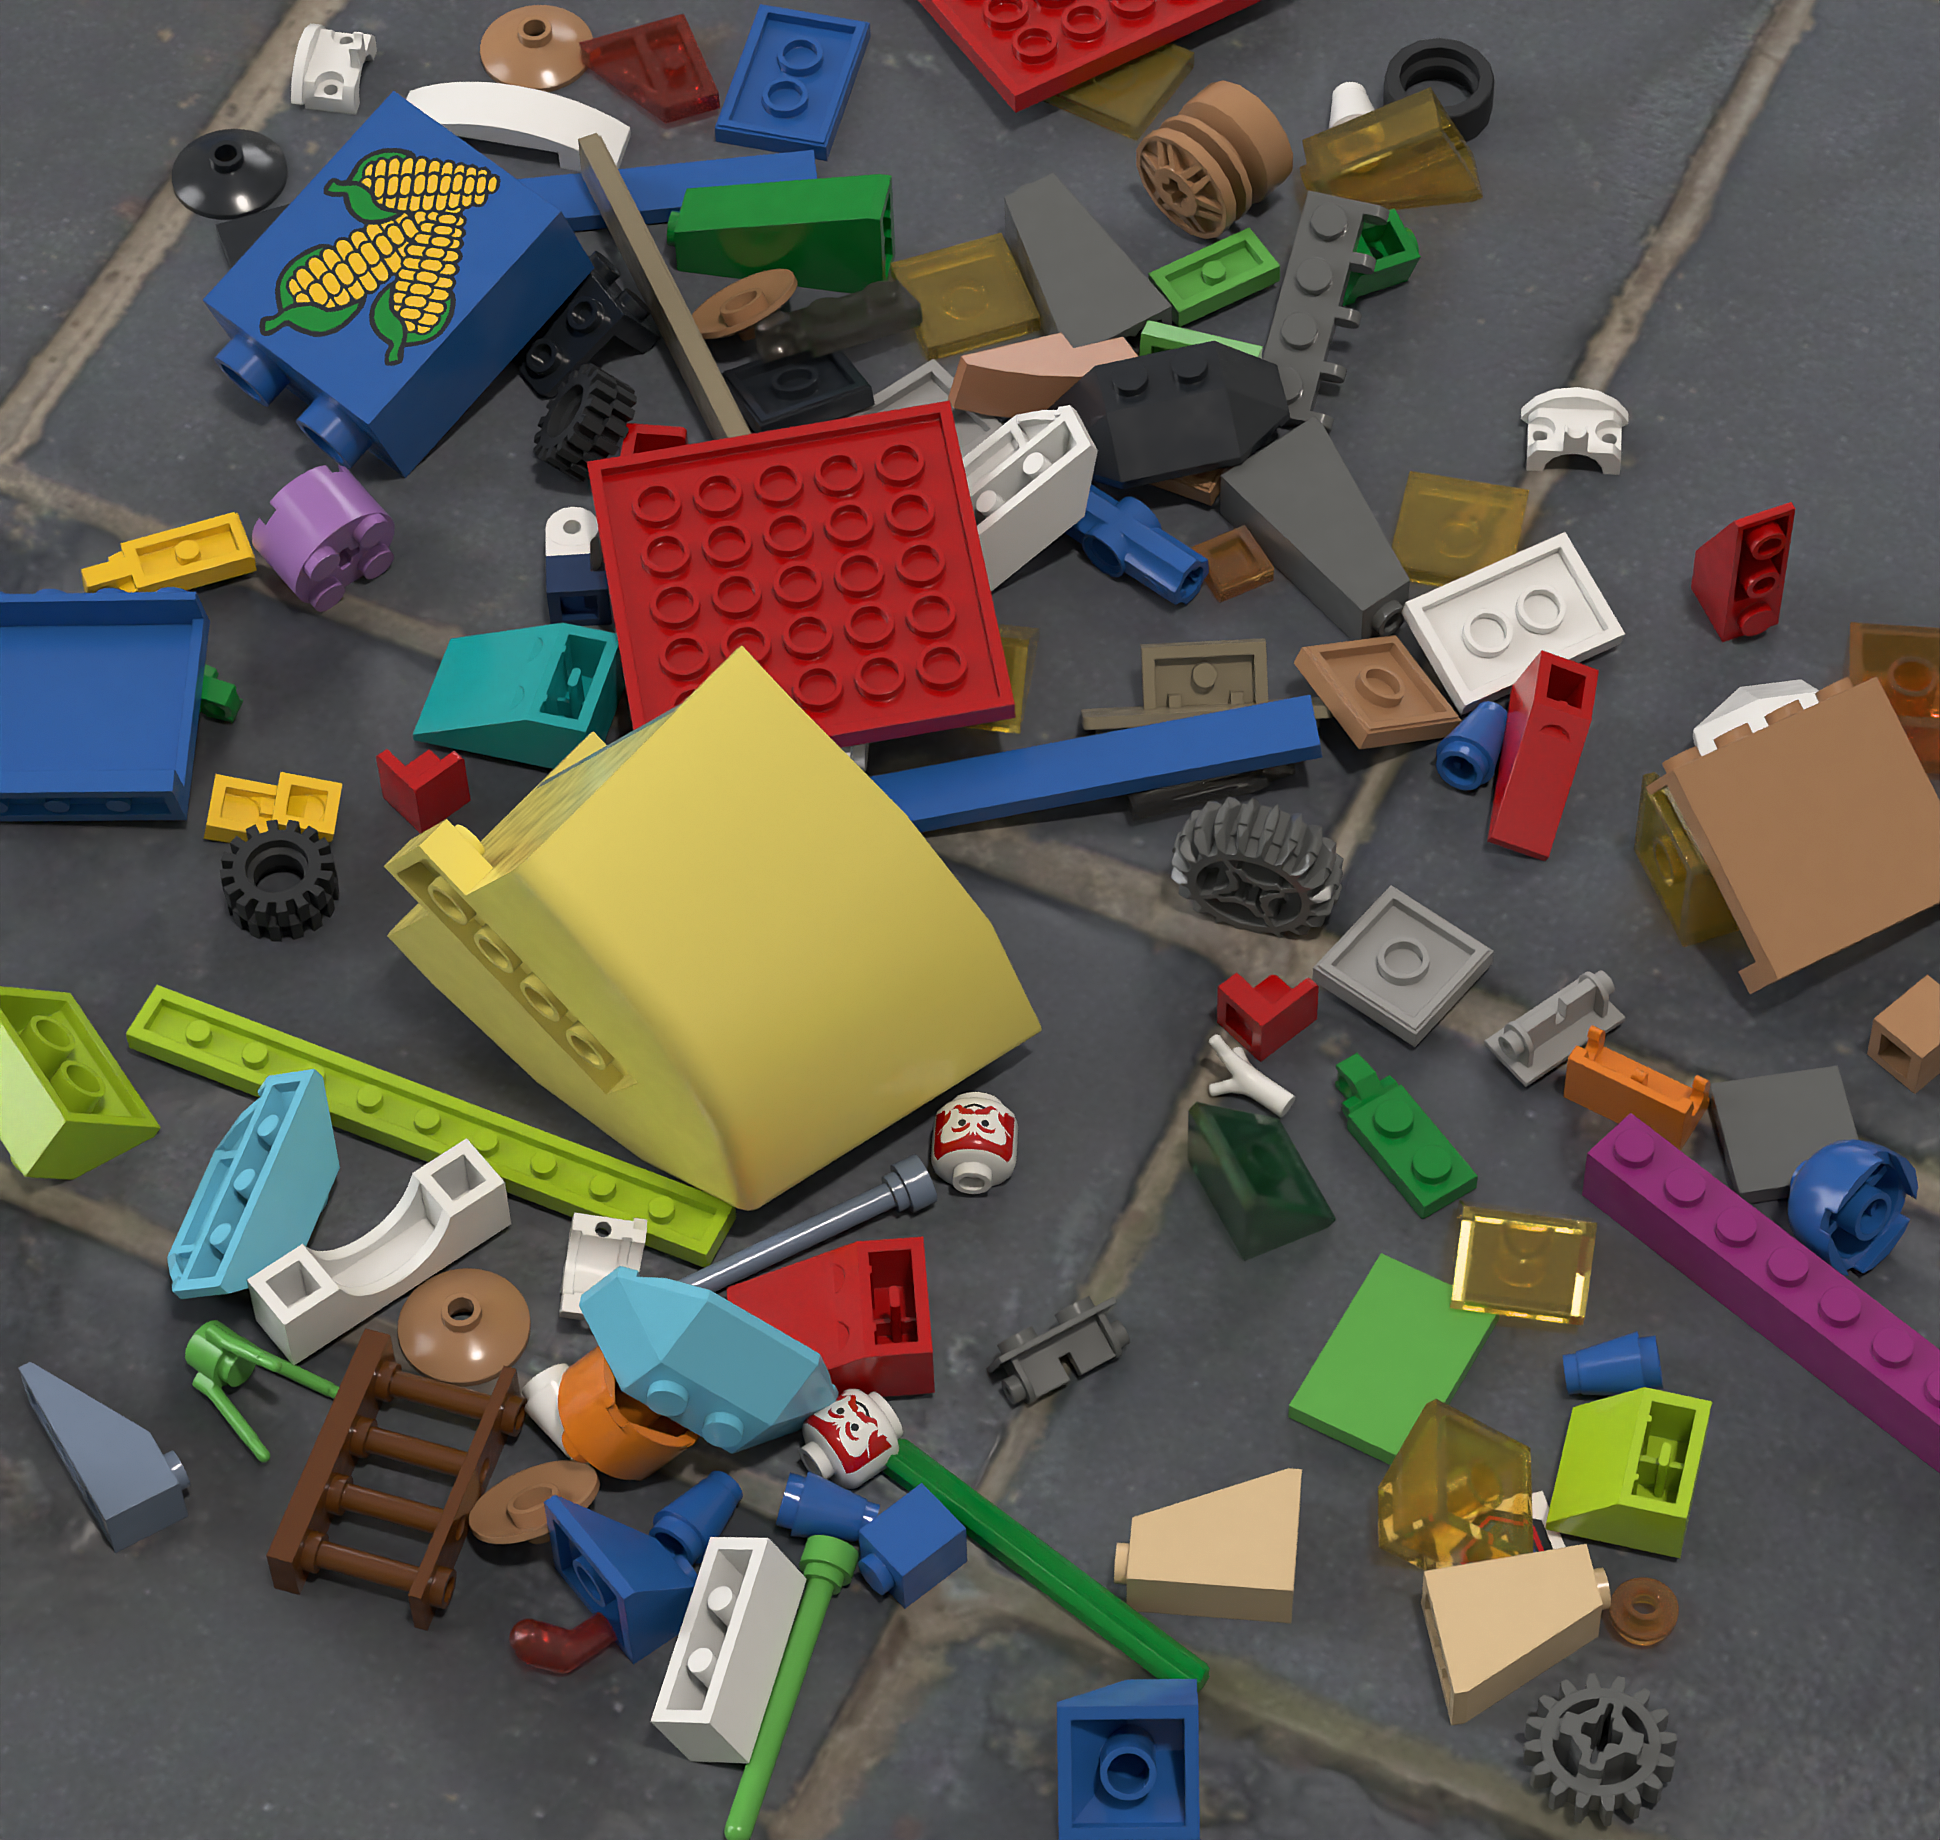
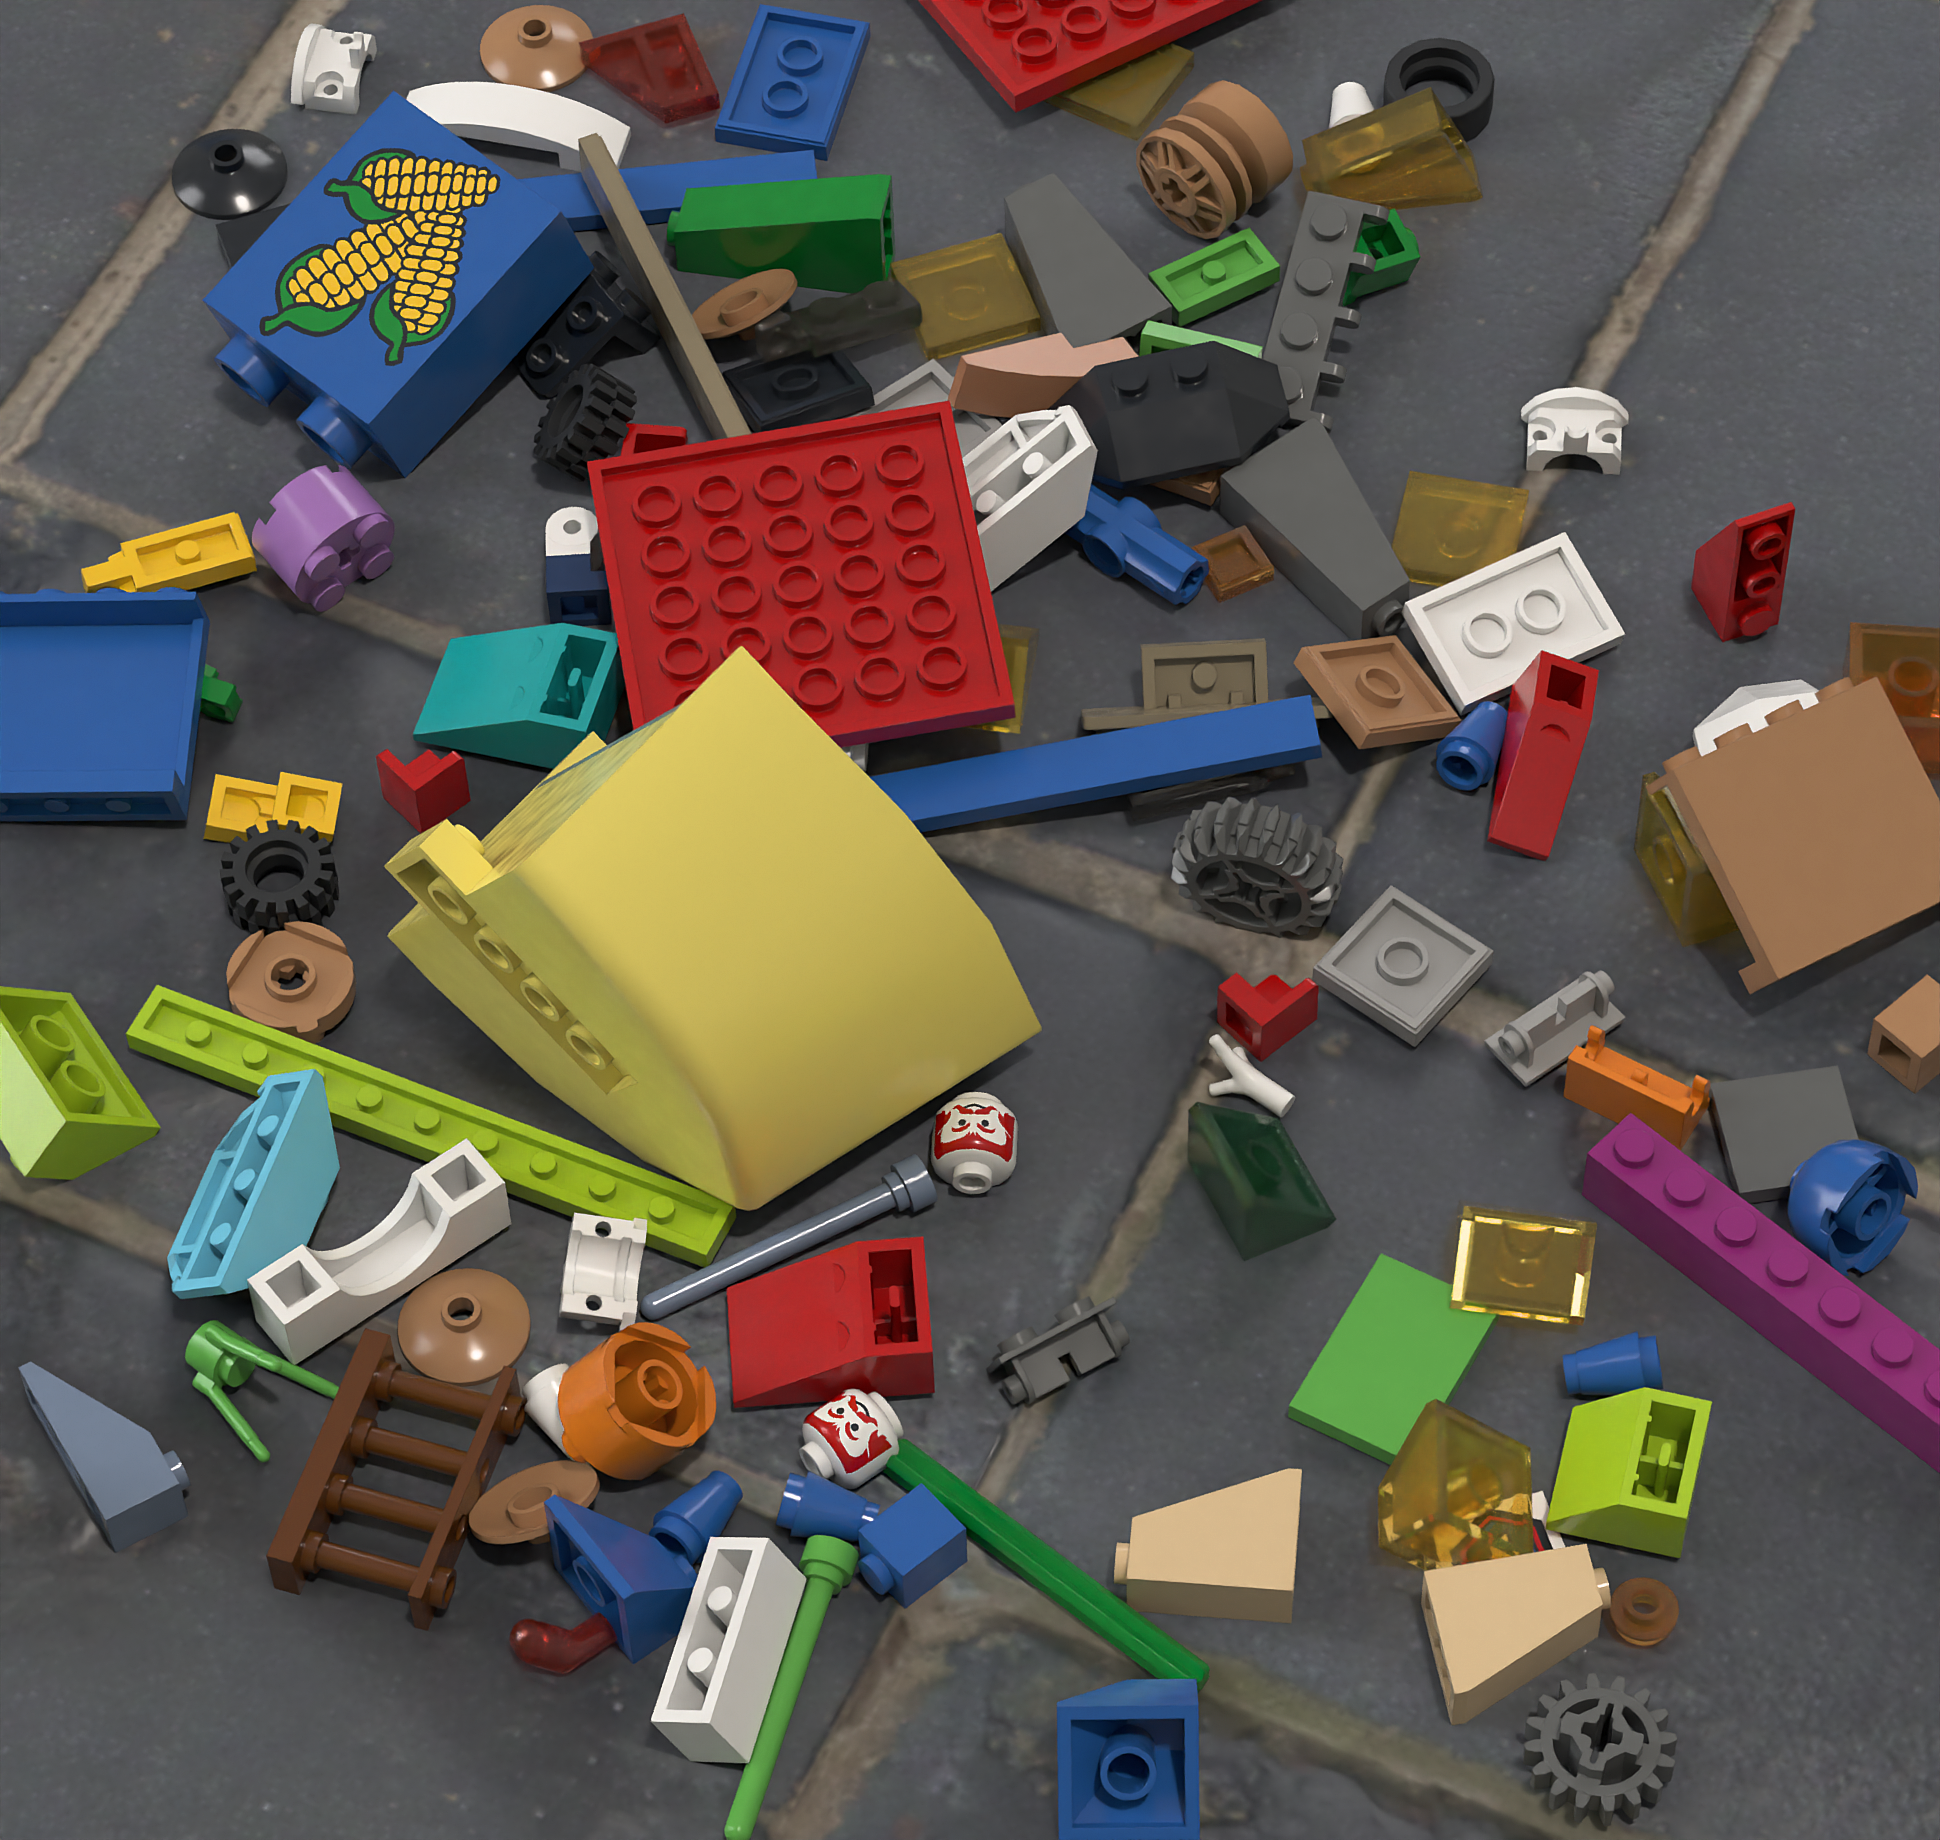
(300, 949): none -> medium nougat plate
(704, 1360): medium azure wedge -> none
(1402, 1139): green hinge -> none

